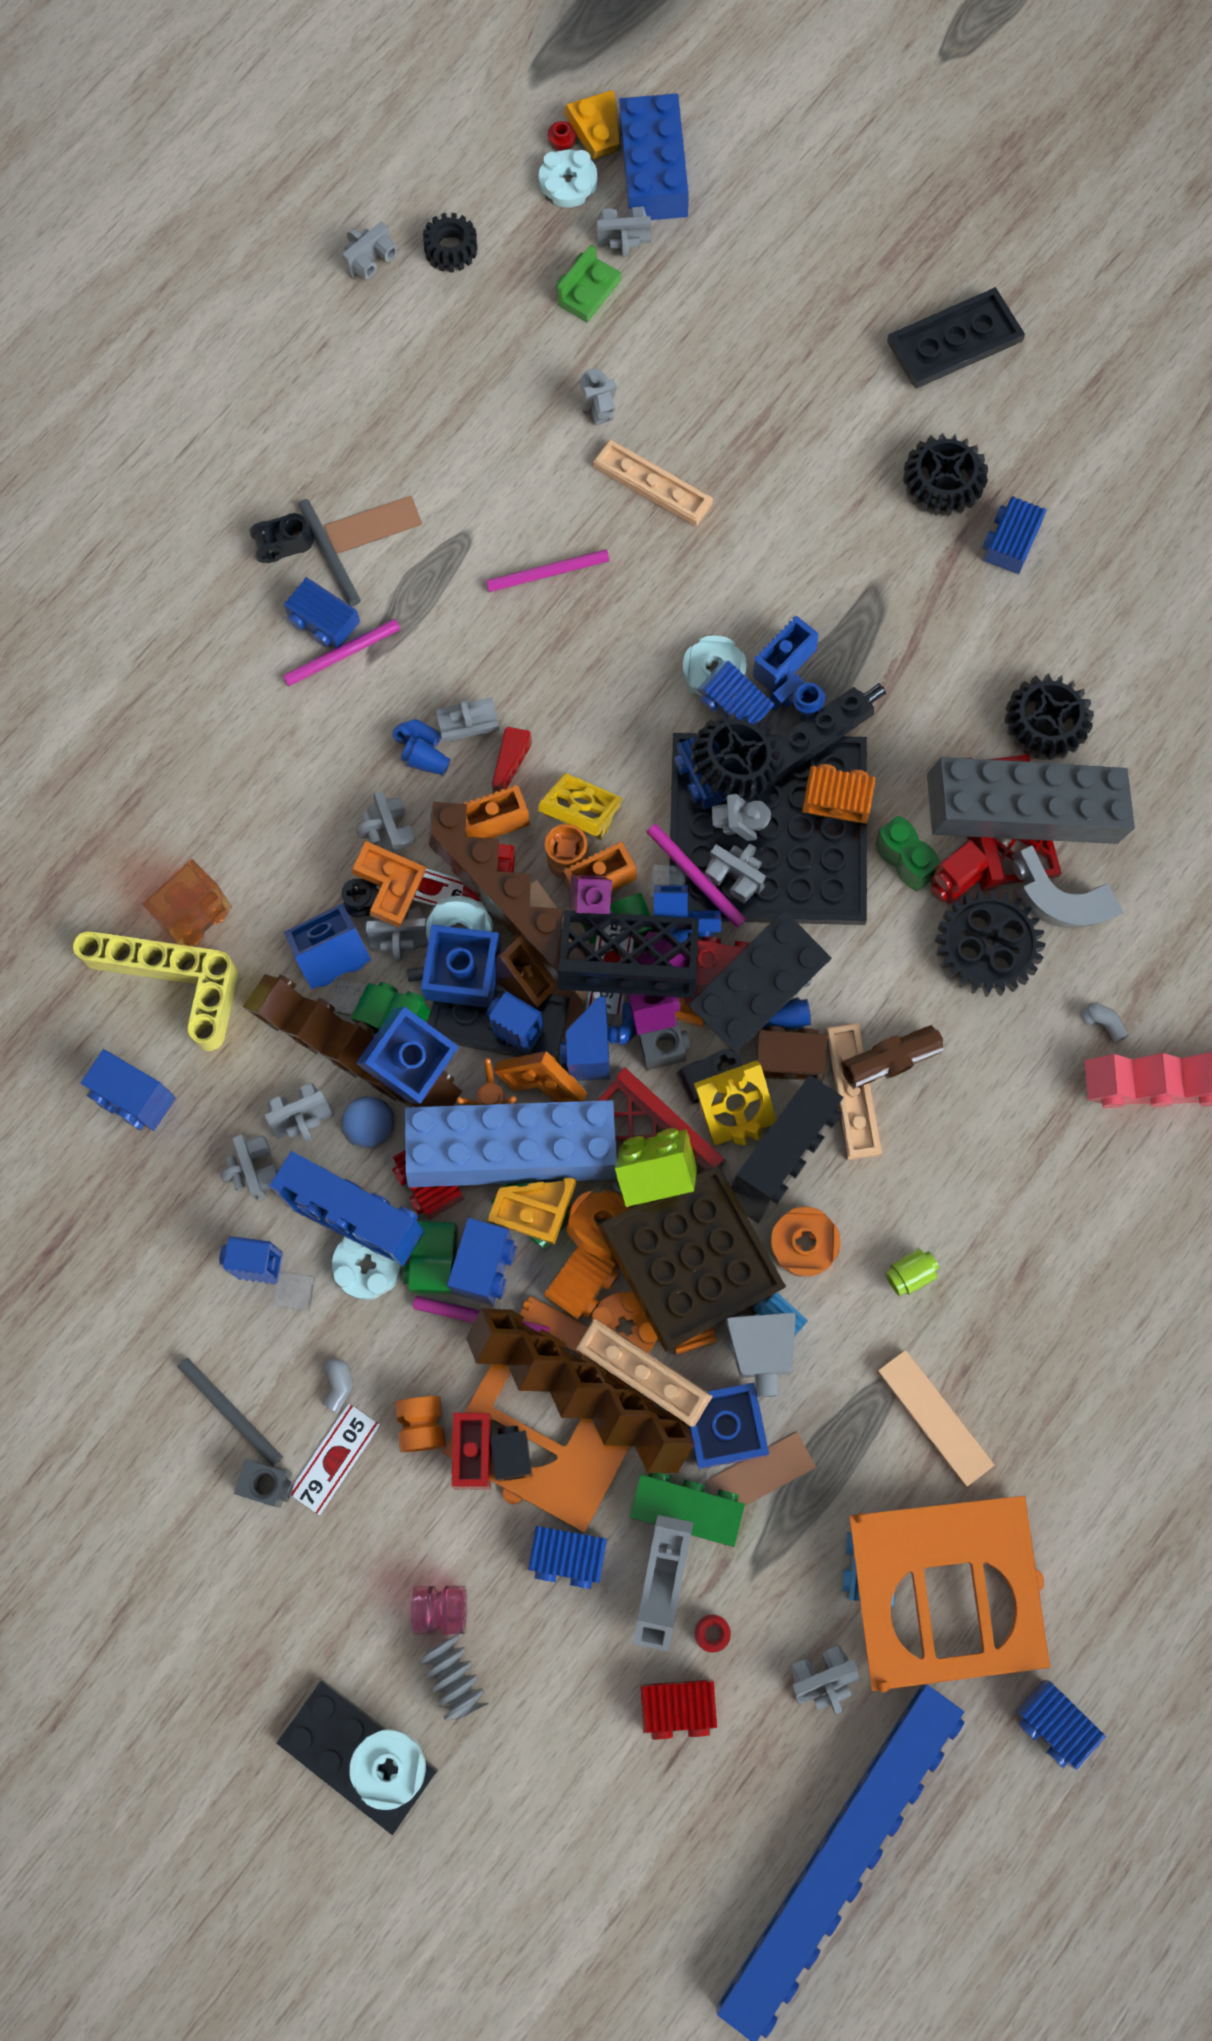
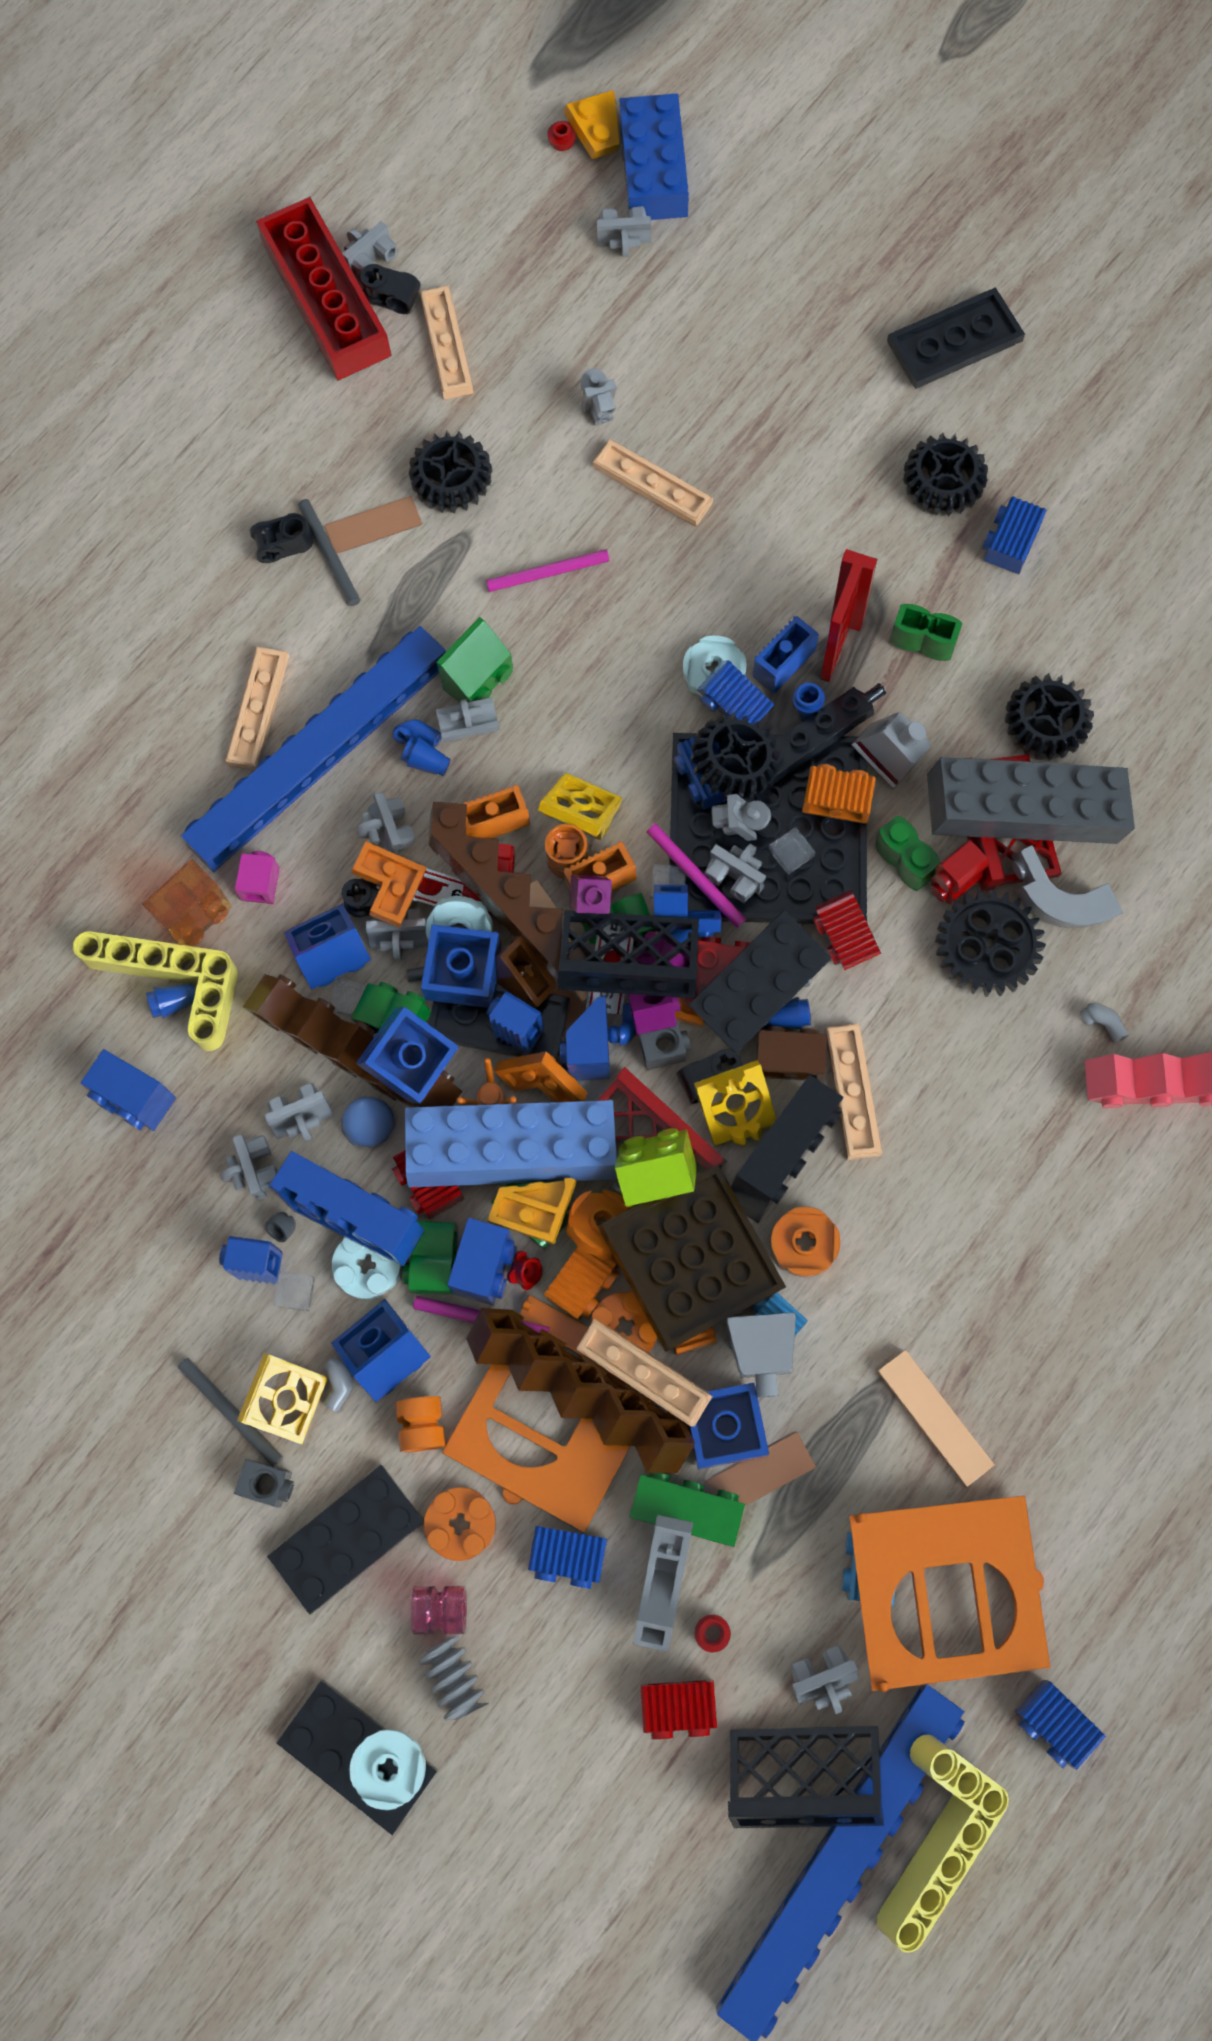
(170, 999): none -> blue cone
(257, 708): none -> light nougat tile
(257, 877): none -> dark pink brick
(280, 1226): none -> dark grey hinge
(297, 1429): none -> yellow piece
(314, 749): none -> blue brick
(321, 614): blue brick -> none
(324, 288): none -> red brick
(334, 1459): white sticker -> none
(341, 652): dark pink bar -> none
(346, 1539): none -> black plate
(380, 1350): none -> blue slope
(393, 289): none -> black piece
(446, 342): none -> light nougat tile
(450, 256): black tyre -> none
(461, 484): none -> black gear
(471, 1451): red brick -> none
(472, 1540): none -> orange plate
(475, 664): none -> slope
(511, 1454): black brick -> none
(512, 753): red slope -> none
(525, 1271): none -> red plate
(568, 163): light aqua plate -> none
(586, 285): bright green bracket -> none
(784, 693): blue plate -> none
(792, 850): none -> clear tile
(801, 1810): none -> black fence
(847, 930): none -> red brick
(849, 604): none -> red fence
(892, 1056): reddish brown piece -> none
(893, 746): none -> light grey torso
(912, 1272): lime brick -> none
(925, 632): none -> green brick
(948, 1847): none -> light yellow beam

